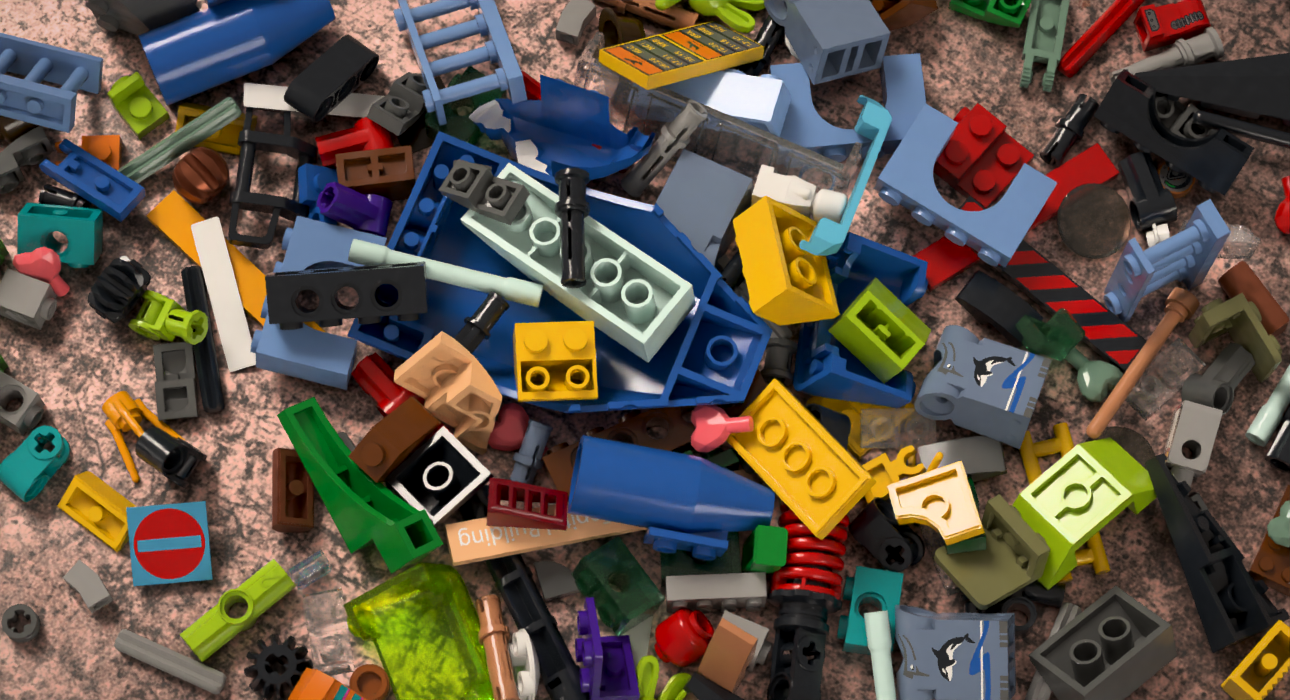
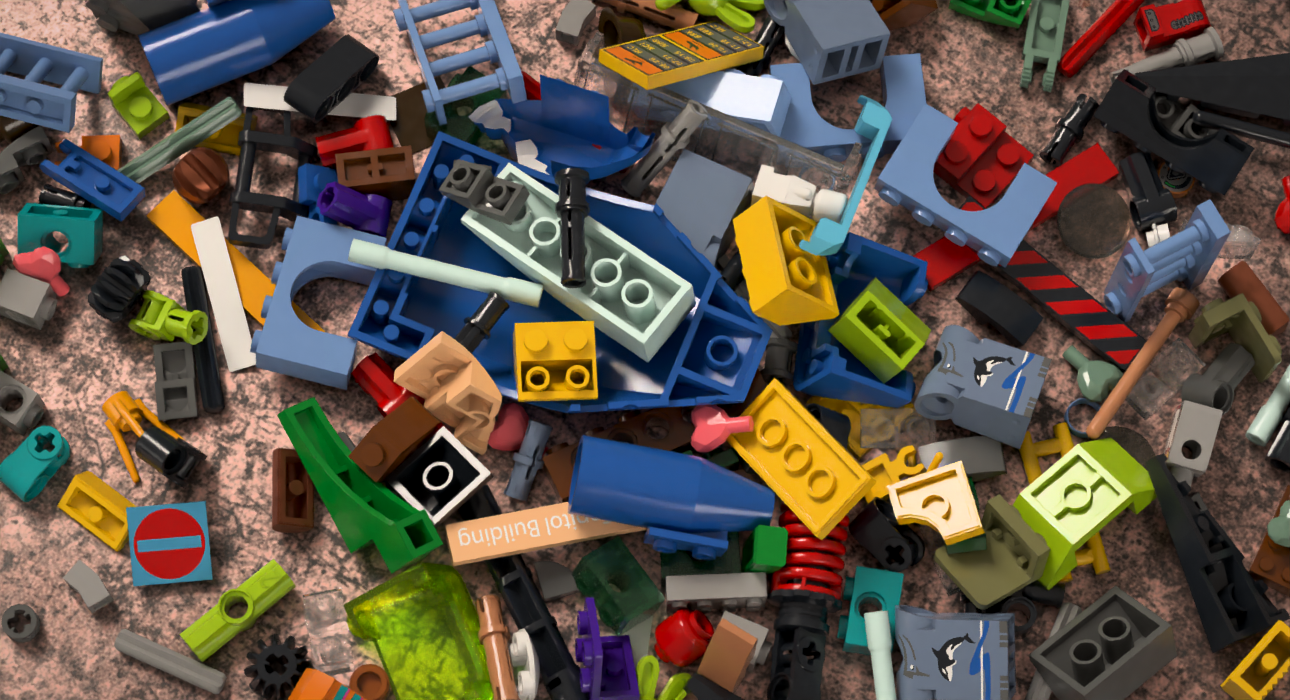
(310, 570): clear tile -> none
(401, 105): dark grey slope -> none
(407, 278): black brick -> none
(511, 516): dark red slope -> none
(1051, 338): clear green bracket -> none
(1079, 401): none -> medium blue axle

